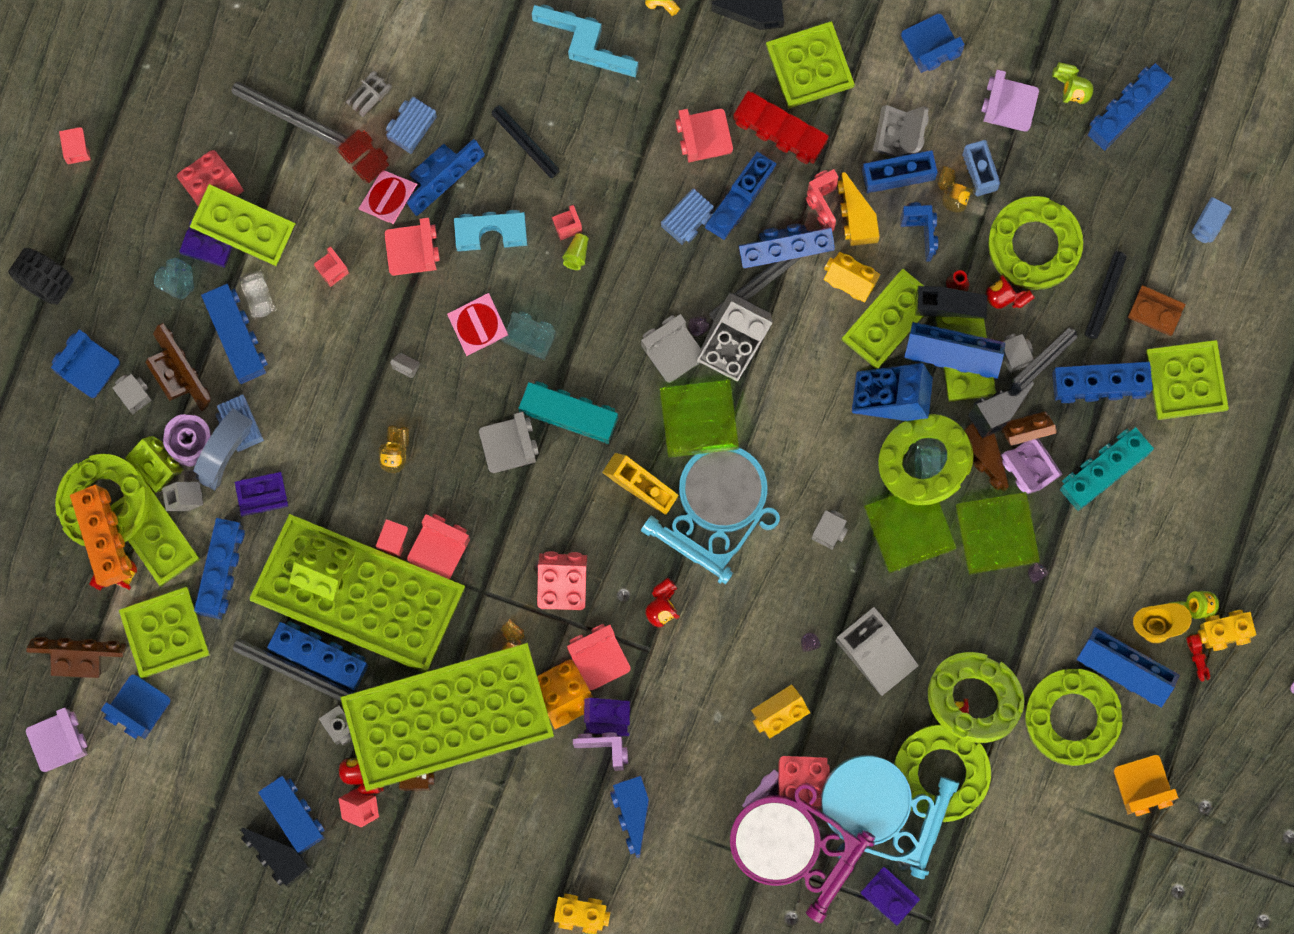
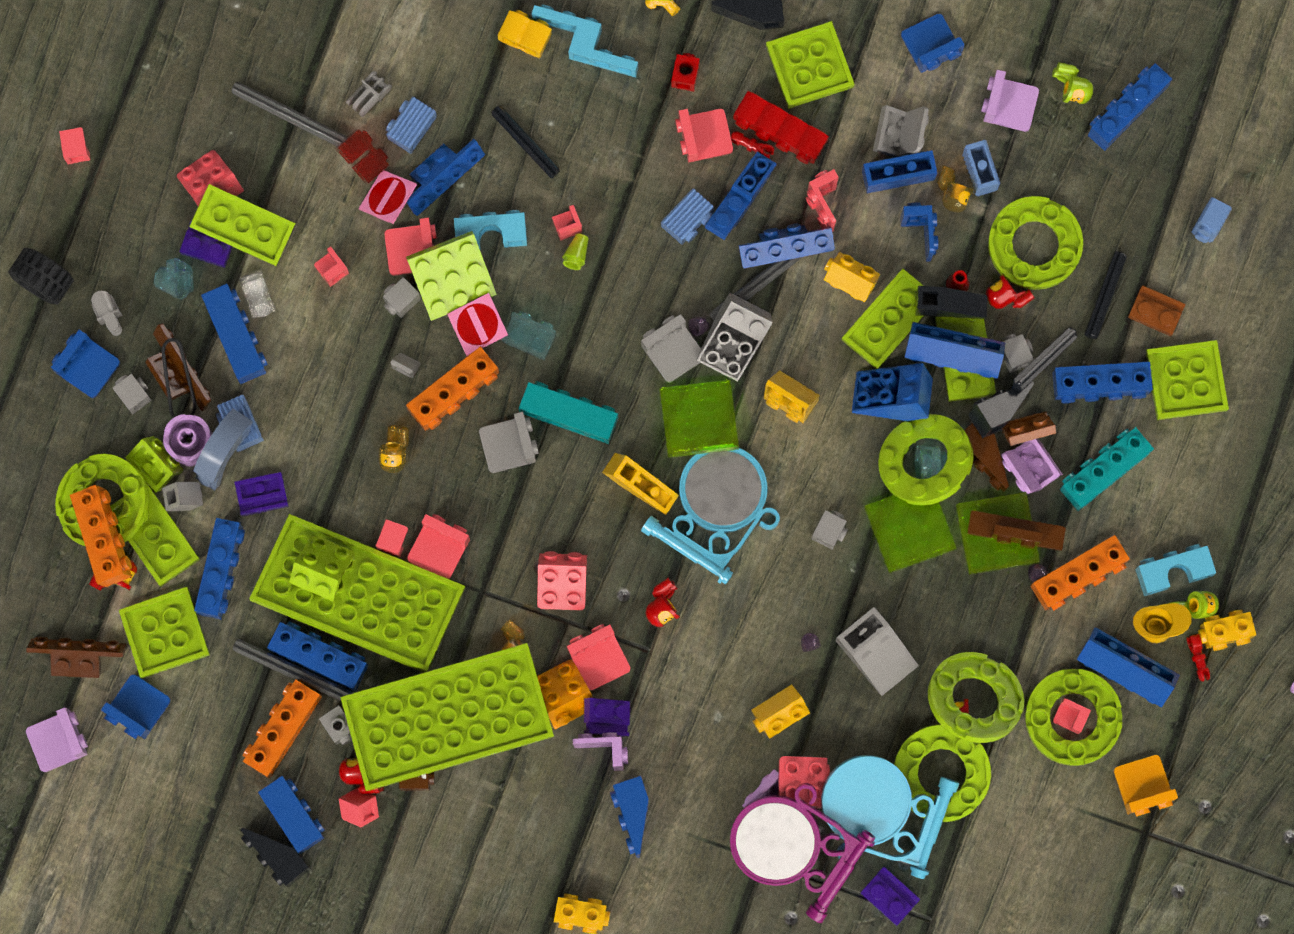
(107, 311): none -> light grey arm
(167, 379): none -> black piece
(282, 728): none -> orange brick
(400, 297): none -> light grey brick
(450, 275): none -> lime plate
(452, 389): none -> orange brick
(524, 33): none -> yellow brick
(683, 81): none -> red brick
(751, 144): none -> red piece
(790, 396): none -> yellow slope
(860, 217): yellow slope -> none
(1016, 530): none -> reddish brown bracket
(1071, 716): none -> coral panel
(1079, 573): none -> orange brick
(1195, 563): none -> medium azure arch

